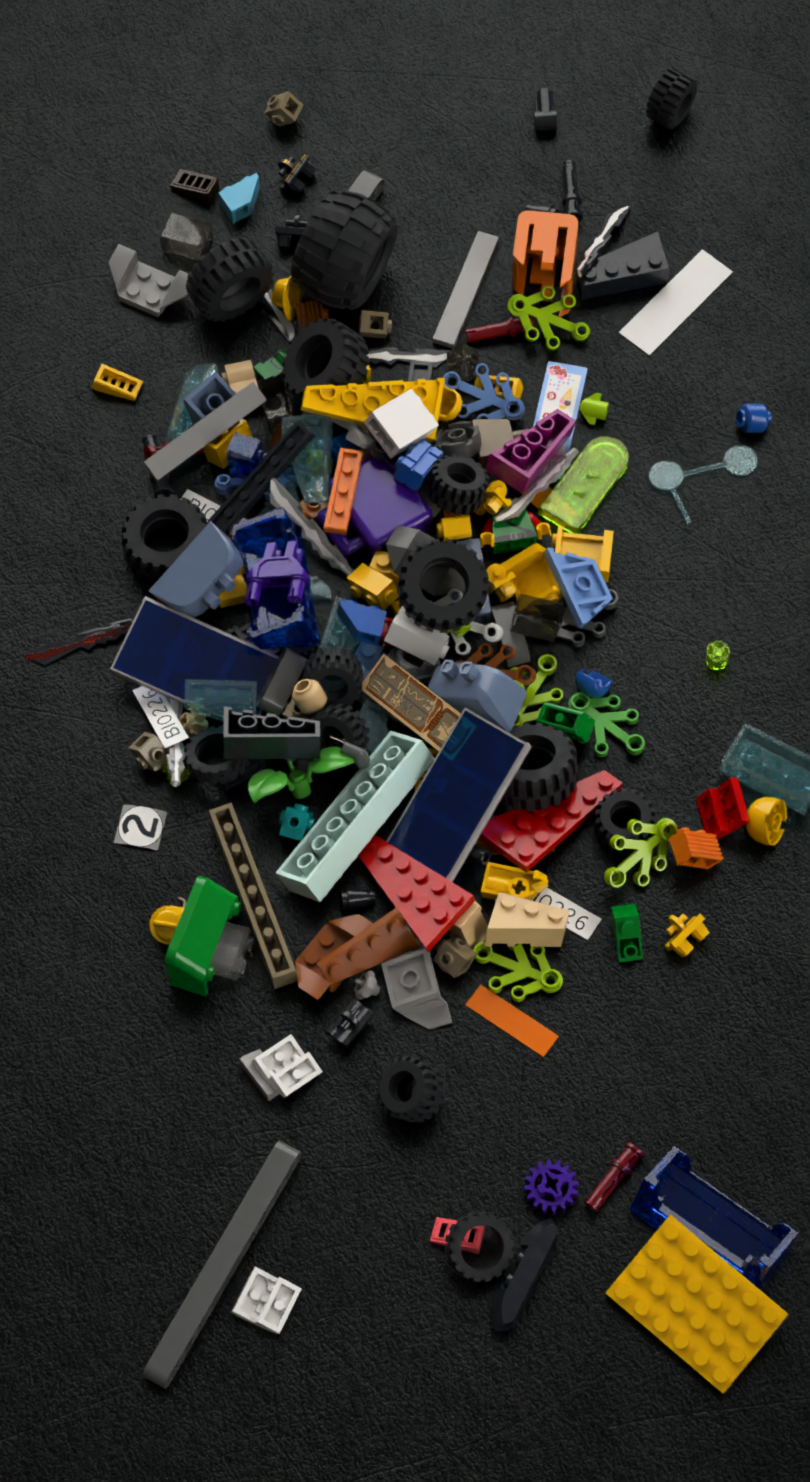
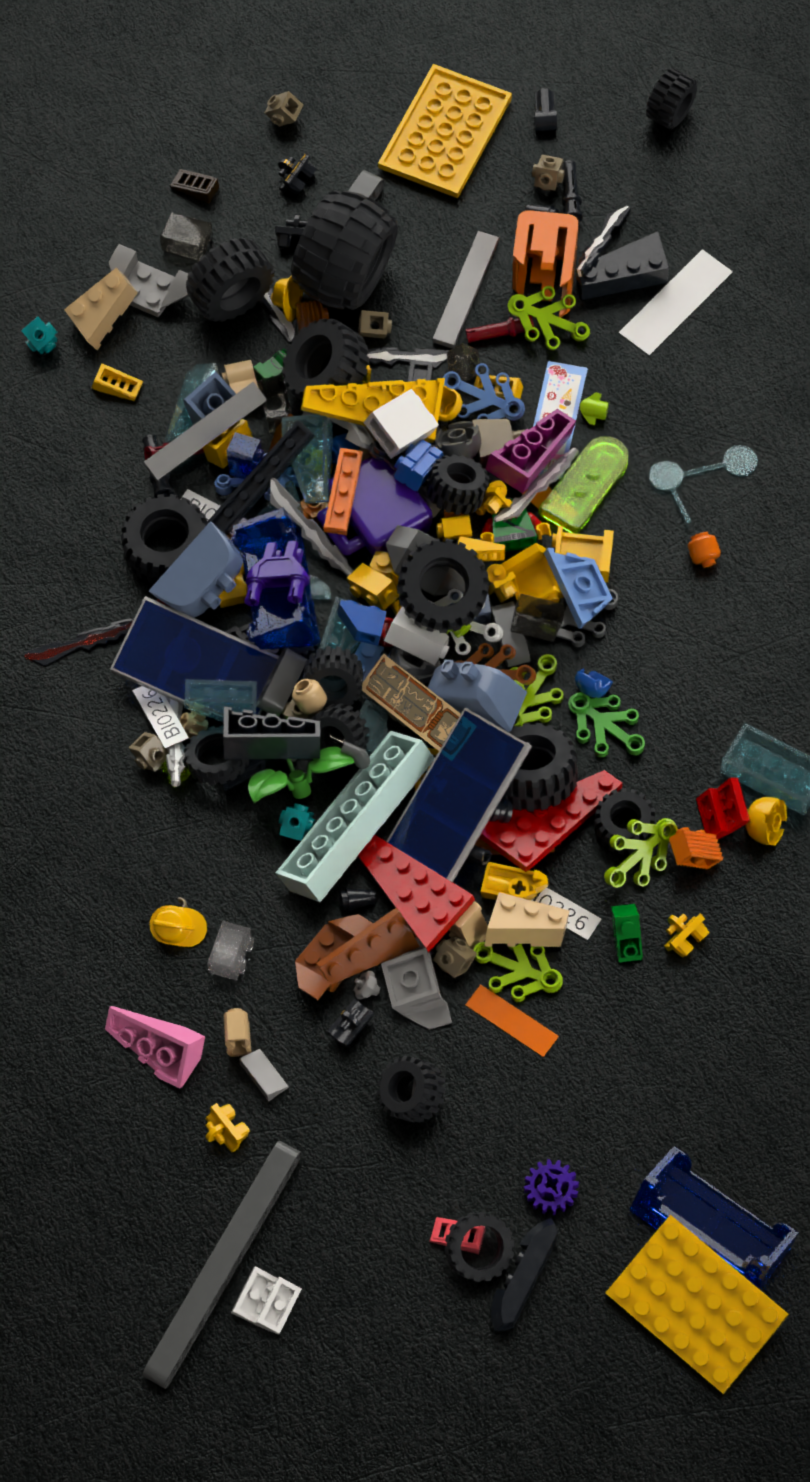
(35, 330): none -> teal brick
(101, 306): none -> tan wedge
(140, 826): sticker -> none
(162, 1045): none -> bright pink wedge
(198, 934): green windscreen -> none
(222, 1129): none -> yellow hips
(237, 1032): none -> tan brick
(240, 198): medium azure slope -> none
(253, 896): dark tan brick -> none
(286, 1066): white slope -> none
(445, 130): none -> yellow plate
(485, 550): none -> yellow slope
(502, 812): none -> black wheel
(548, 172): none -> dark tan brick
(570, 721): green brick -> none
(620, 1168): dark red pin -> none
(704, 549): none -> orange head
(720, 650): clear neon green wheel -> none
(753, 418): blue head -> none

